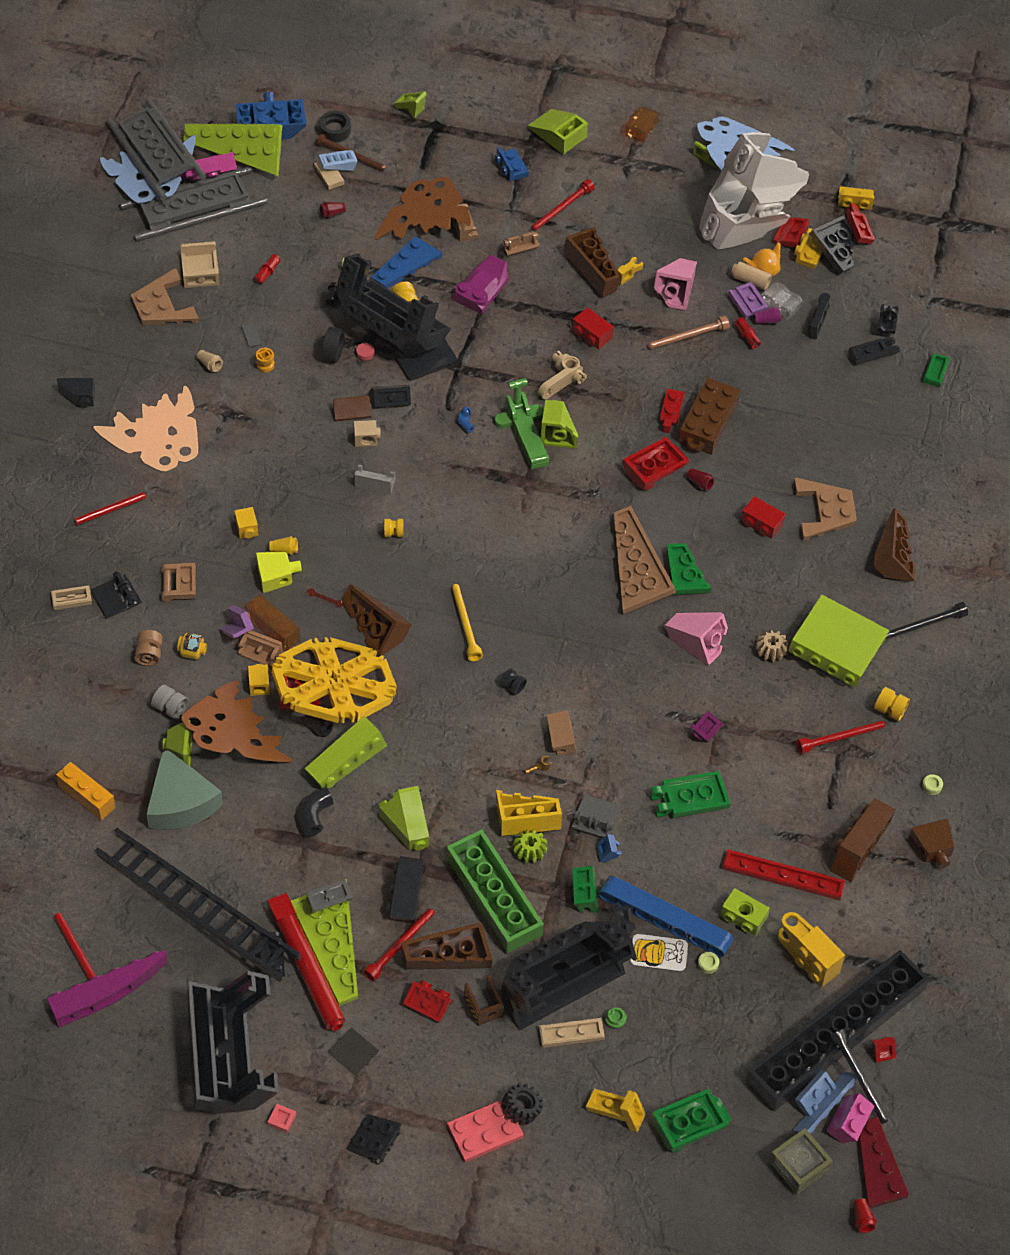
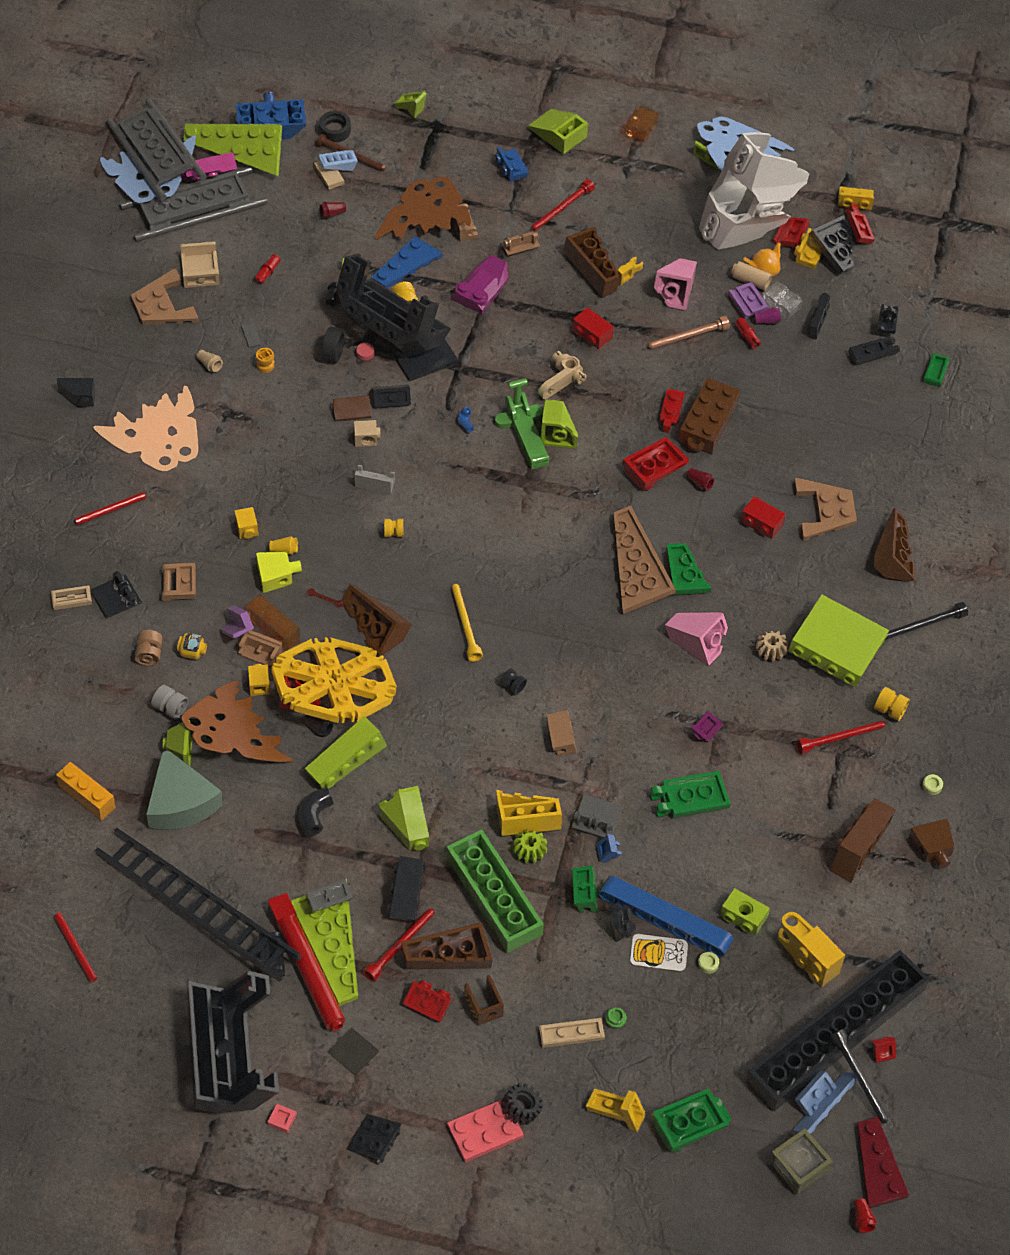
(104, 990): magenta slope -> none
(542, 765): pearl gold hand -> none
(564, 970): black wedge -> none
(783, 874): red tile -> none
(850, 1118): dark pink brick -> none

